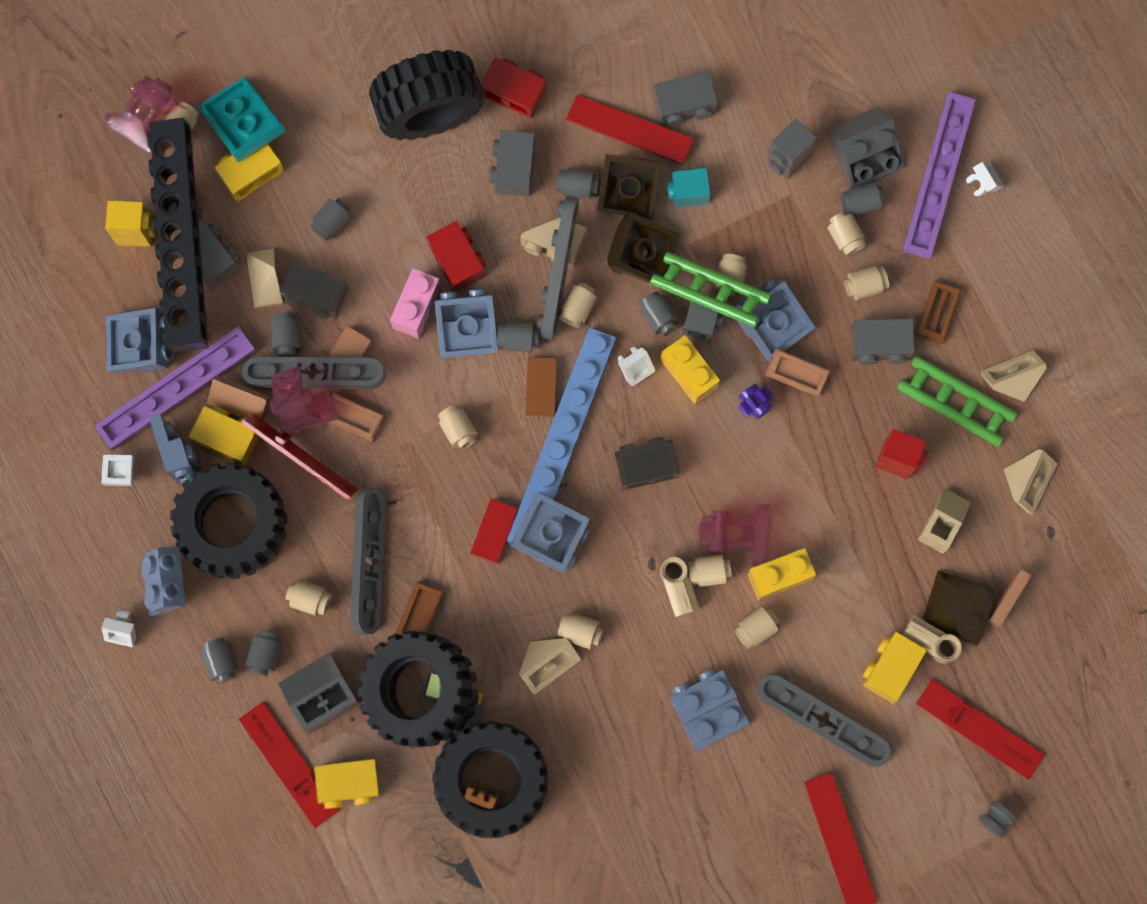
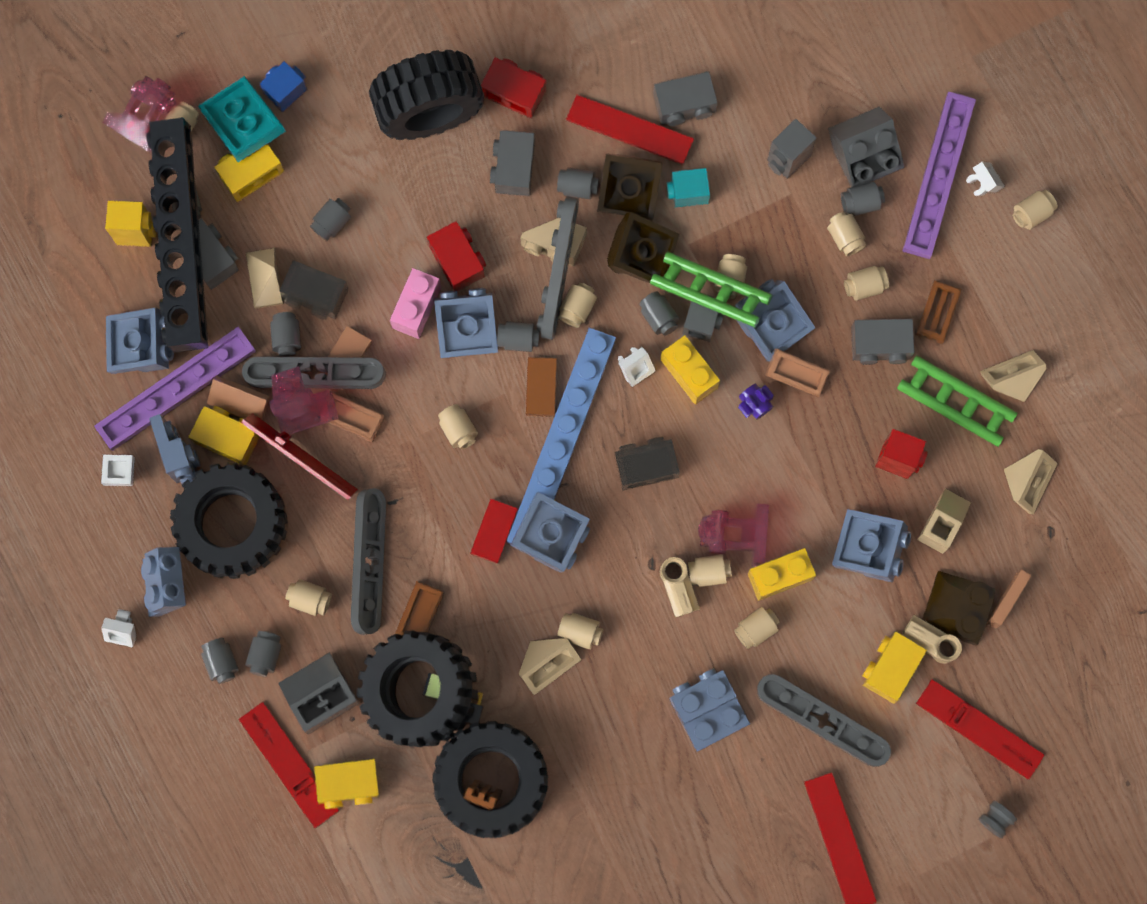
(283, 85): none -> blue brick
(872, 545): none -> sand blue plate
(1034, 209): none -> tan brick

